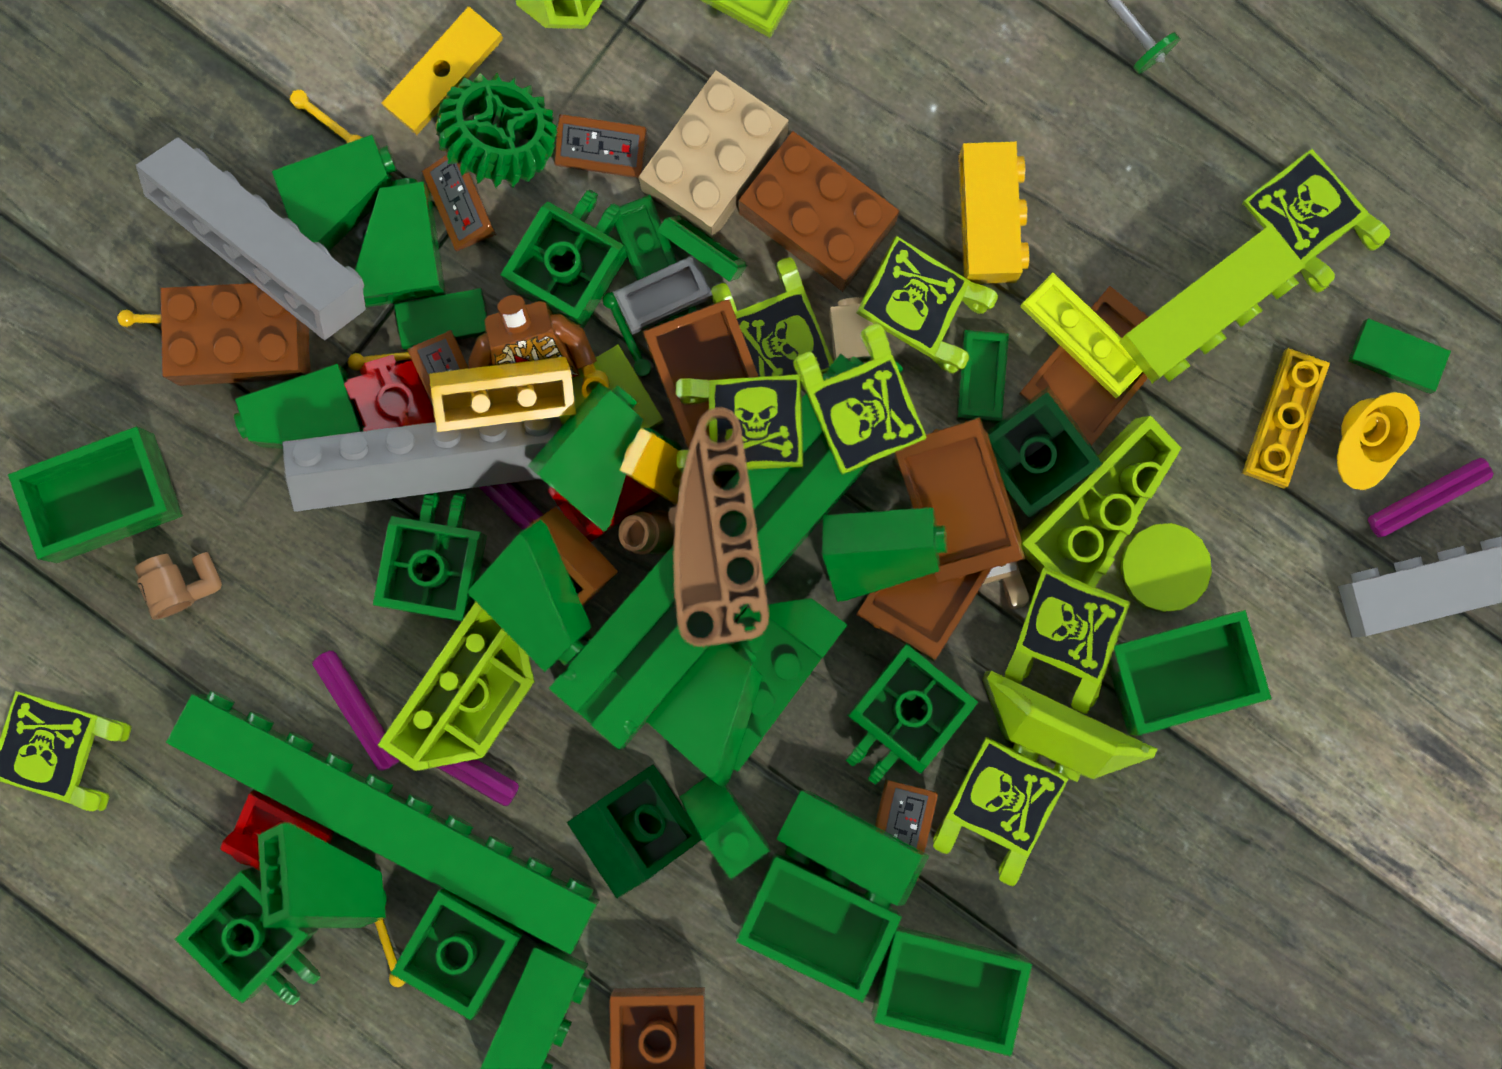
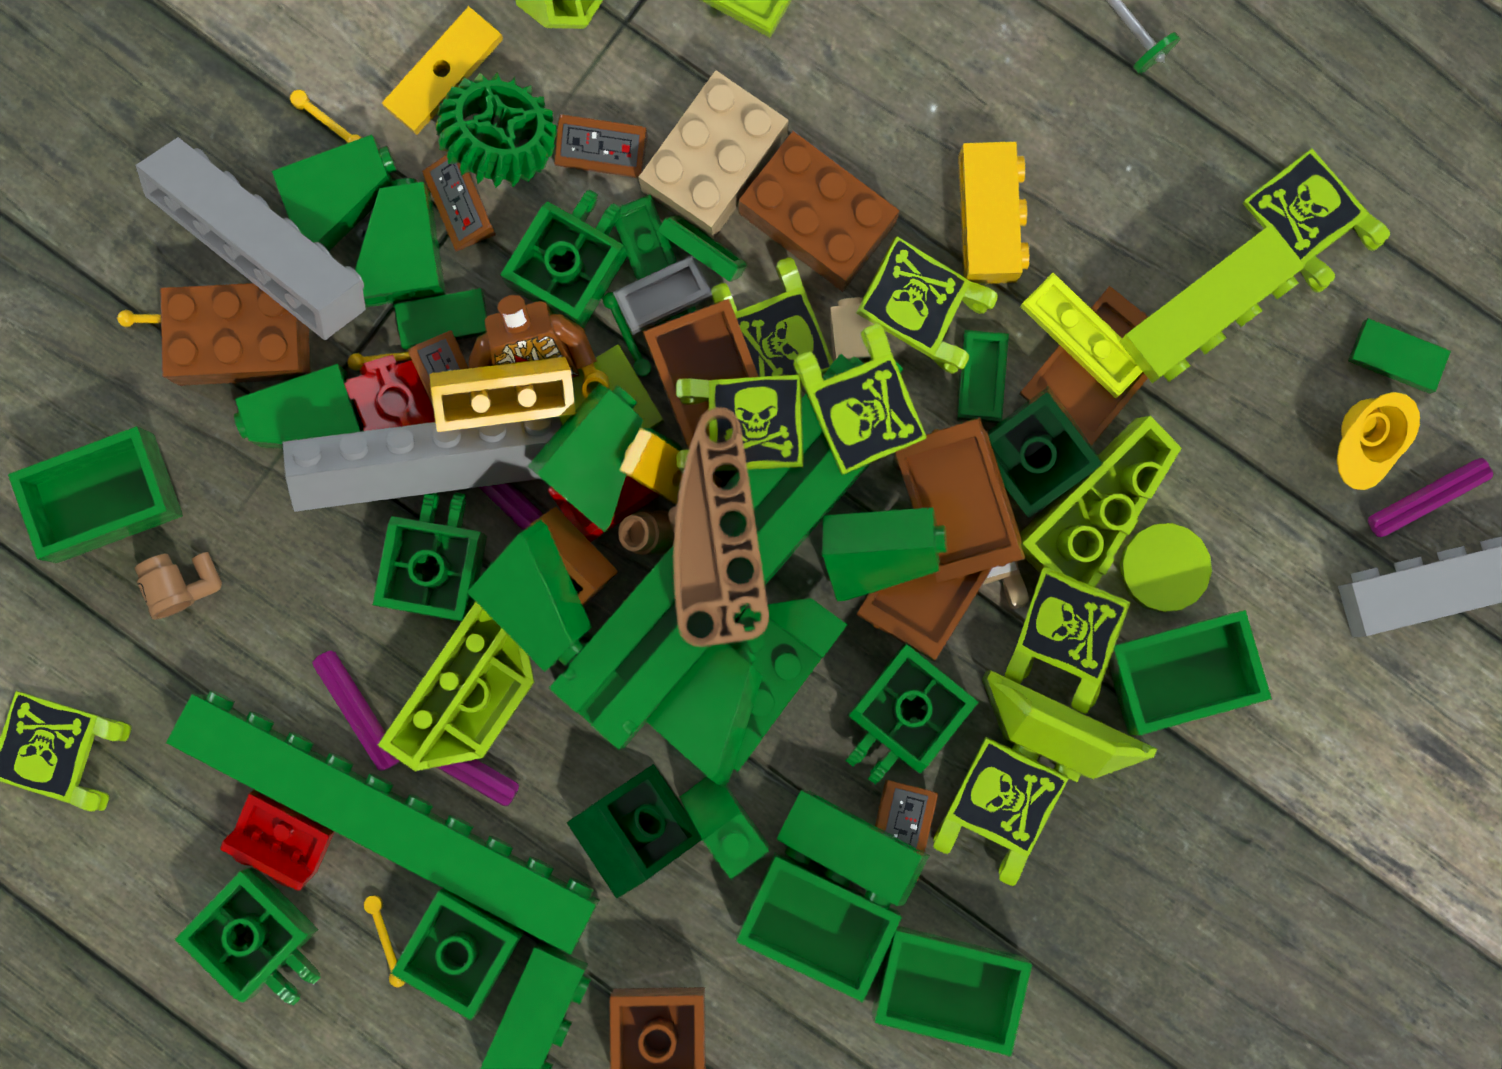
(315, 883): green slope -> none
(1275, 441): yellow tile -> none

